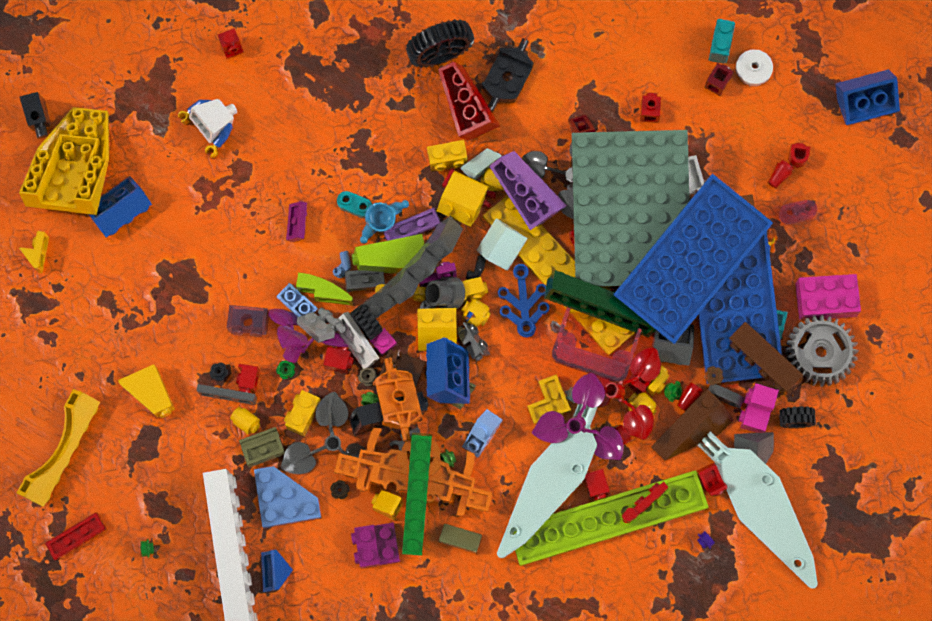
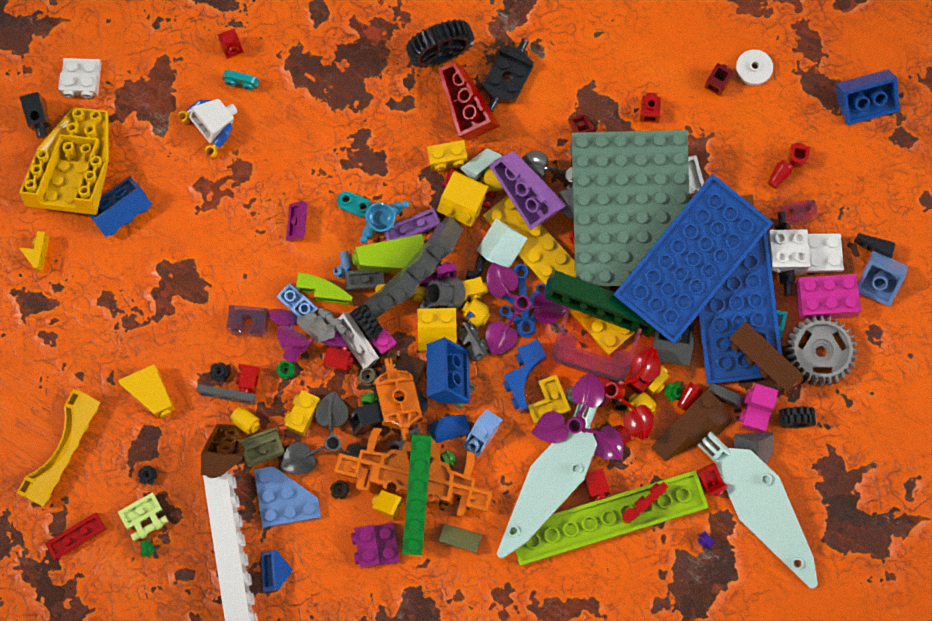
(80, 77): none -> white plate
(140, 511): none -> yellowish green plate
(152, 475): none -> black plate
(221, 451): none -> reddish brown wedge
(236, 78): none -> teal plate
(449, 428): none -> blue slope
(502, 281): none -> magenta plant
(528, 356): none -> blue arch
(619, 406): none -> dark brown plate
(712, 370): clear orange plate -> none
(721, 41): teal brick -> none
(800, 253): none -> white piece
(875, 244): none -> black slope
(881, 278): none -> medium blue slope

